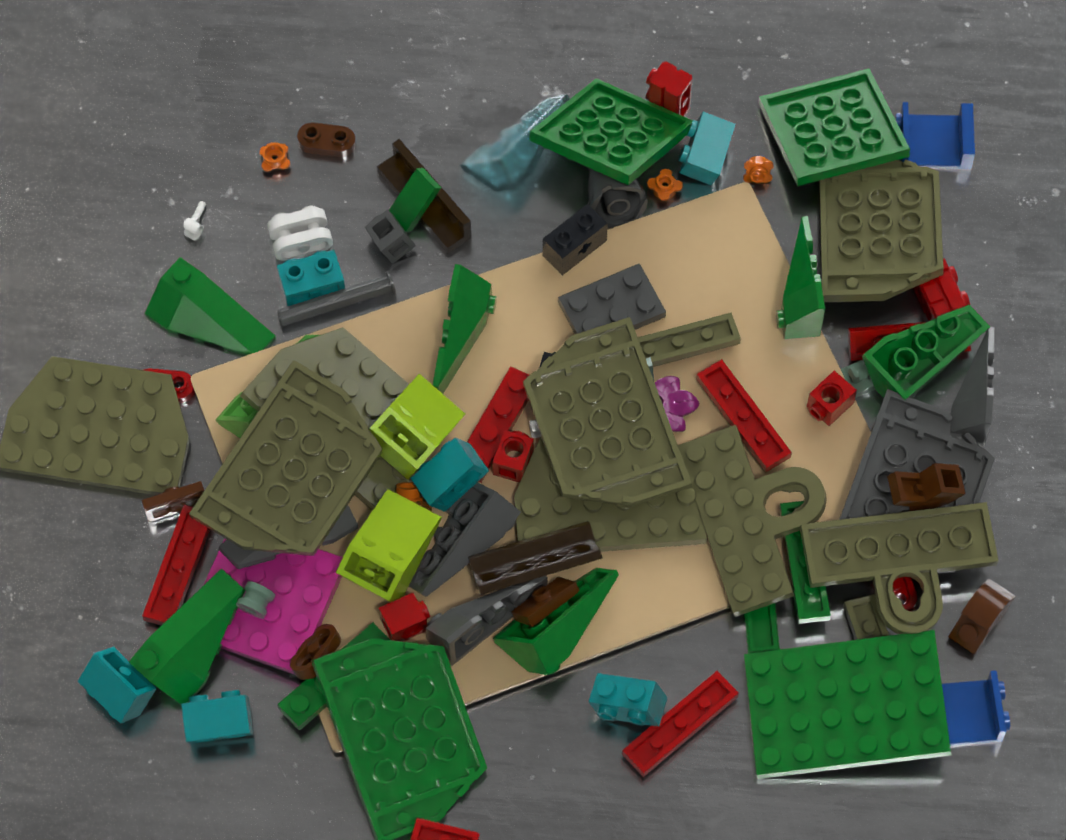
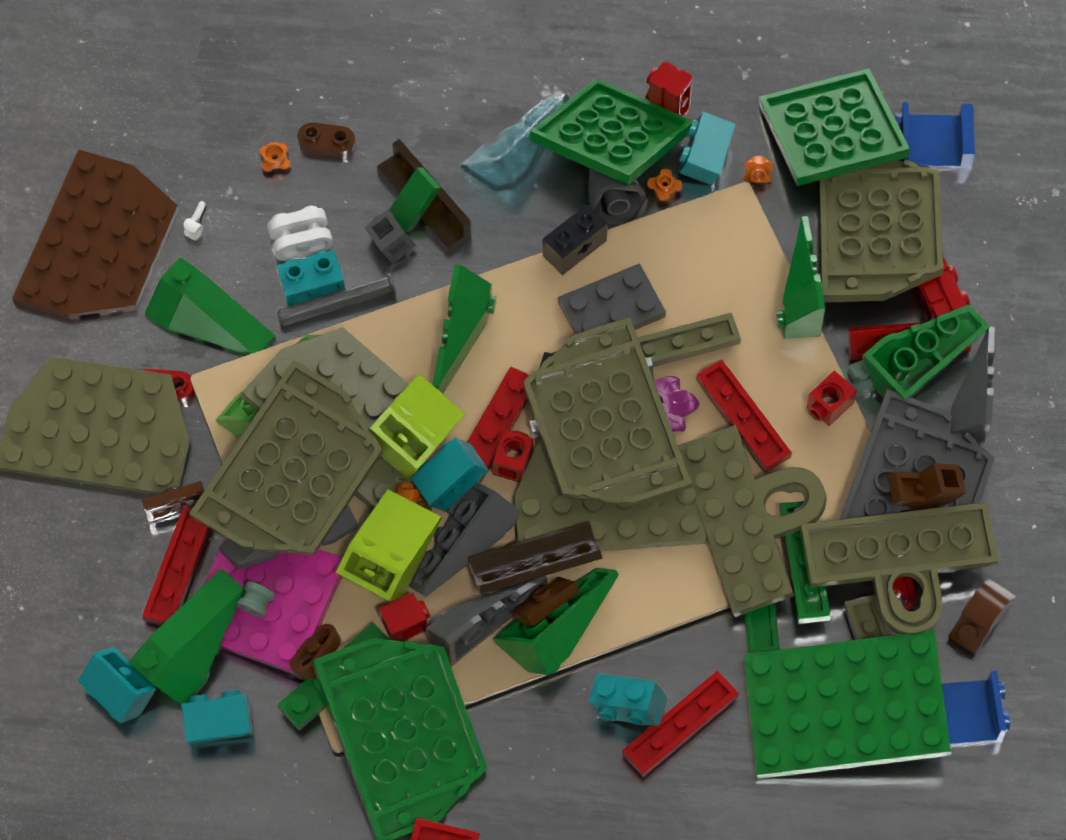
(97, 241): none -> reddish brown plate

